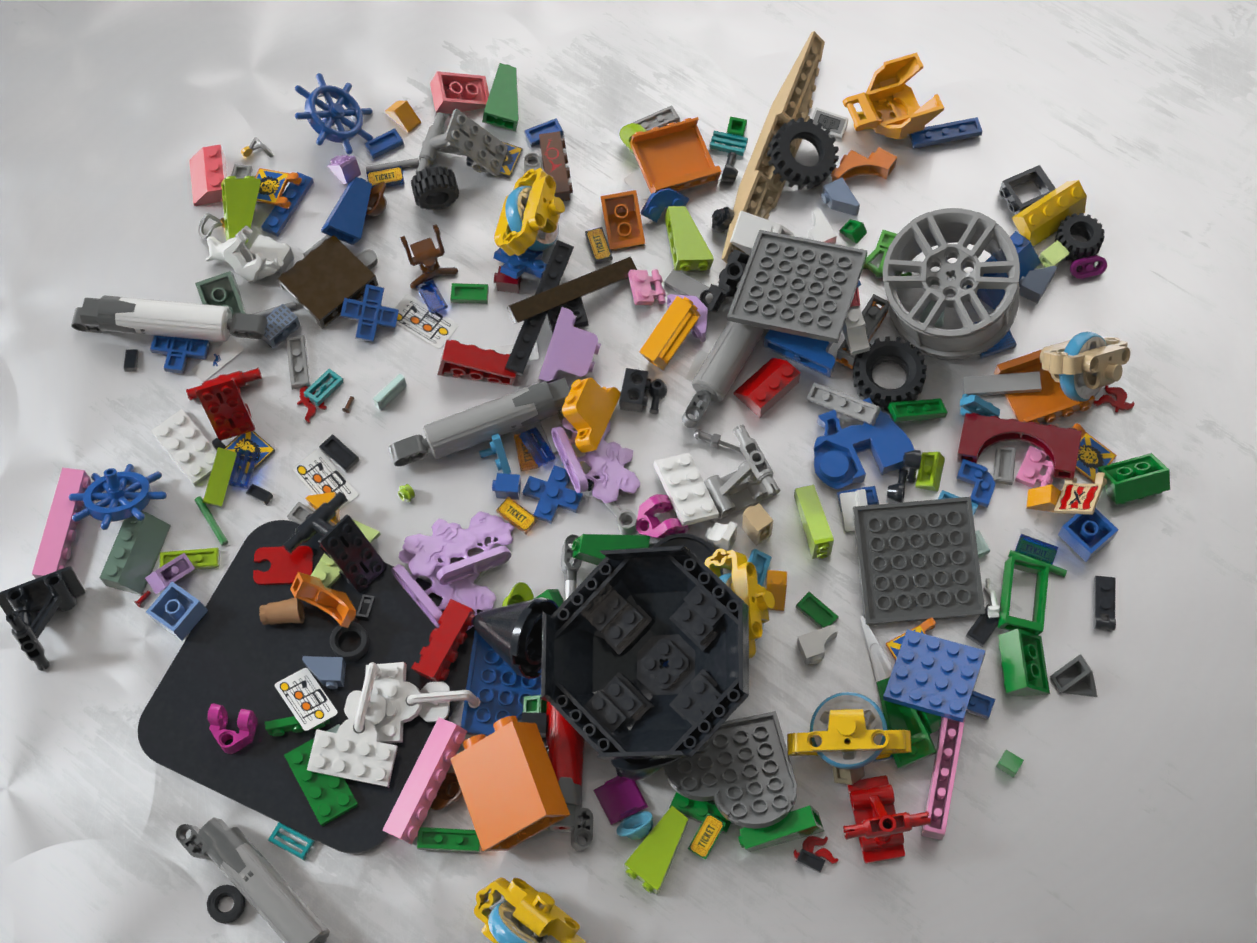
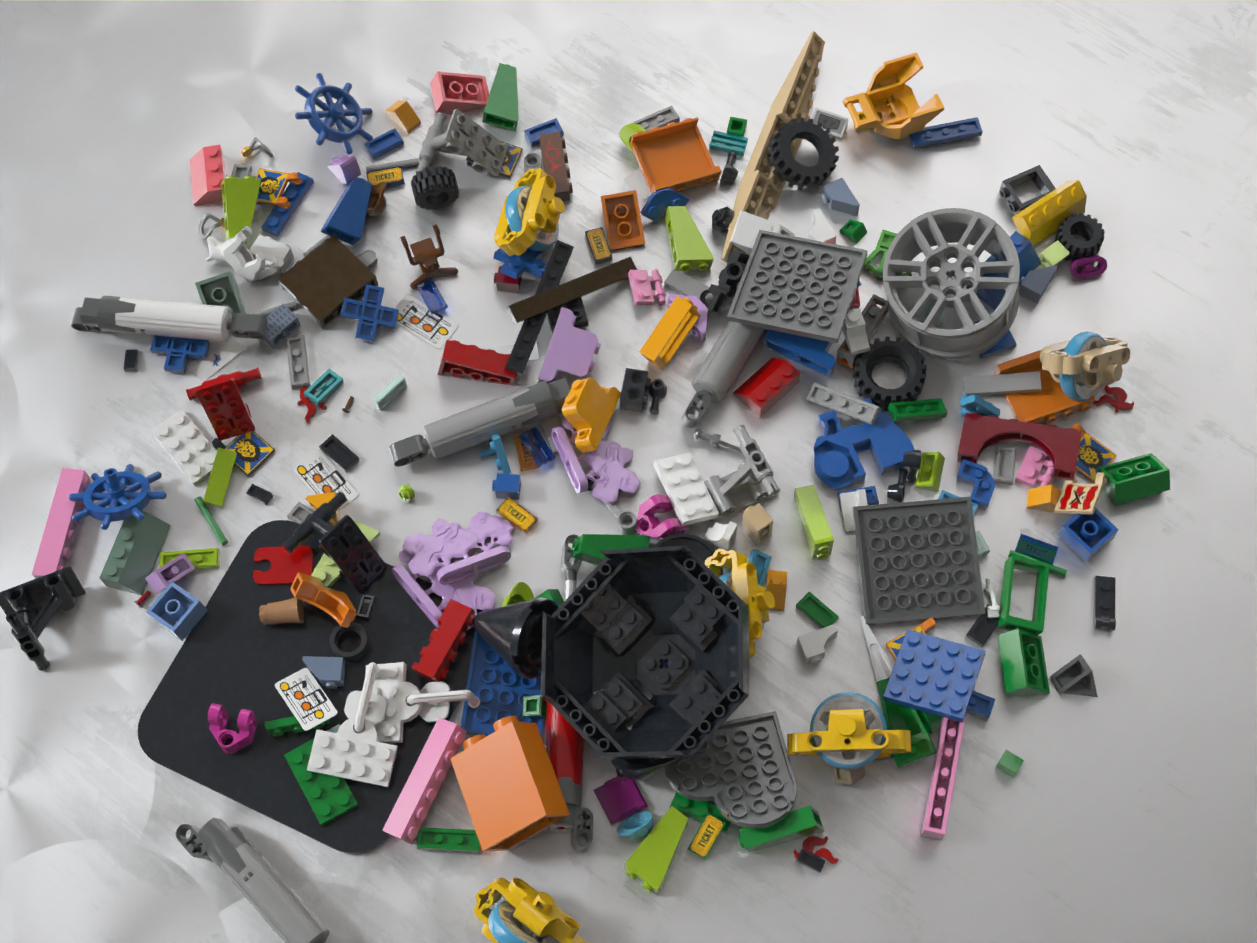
(234, 913): black tyre -> none
(247, 453): clear blue tile -> none
(310, 843): teal tile -> none
(448, 792): reddish brown cap -> none
(469, 293): green tile -> none
(538, 718): black brick -> none
(552, 494): blue plate -> none
(876, 820): red plate -> none
(878, 164): orange arch -> none

